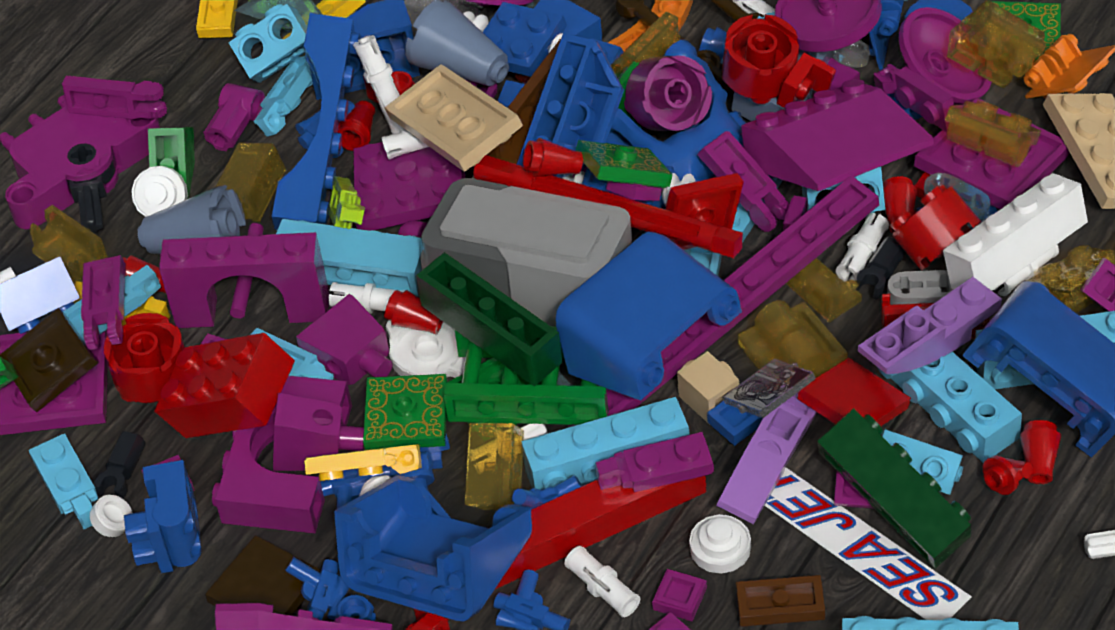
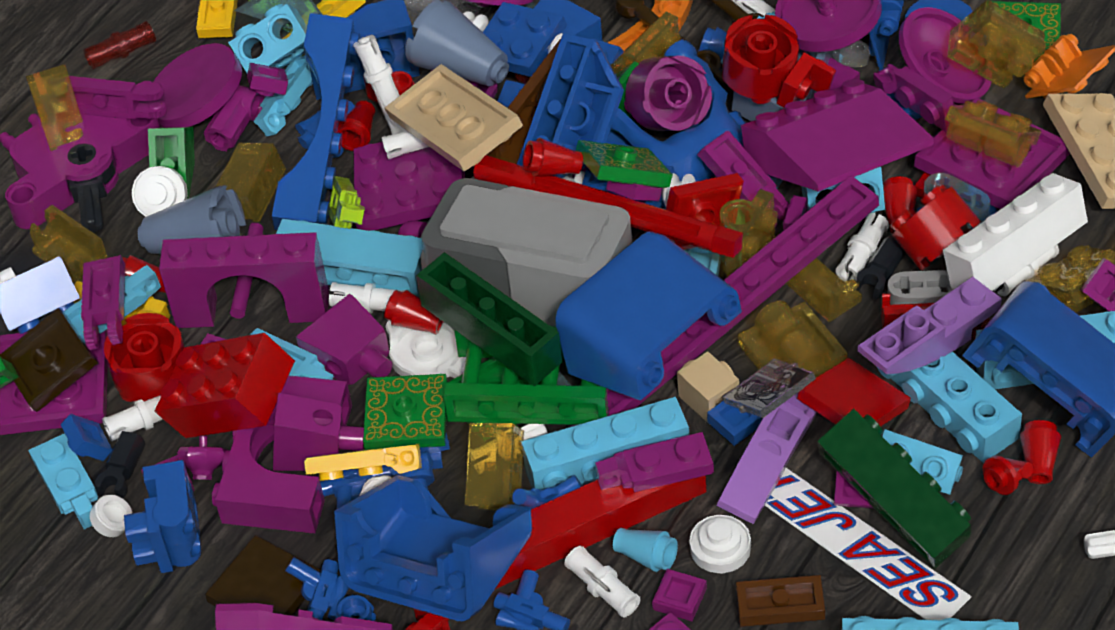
(55, 105): none -> clear yellow hinge
(86, 437): none -> blue plate
(119, 45): none -> clear red pin
(133, 418): none -> white pin
(198, 84): none -> magenta piece
(202, 459): none -> magenta piece
(267, 79): none -> magenta plate
(650, 548): none -> medium azure cone
(756, 222): none -> clear yellow plate

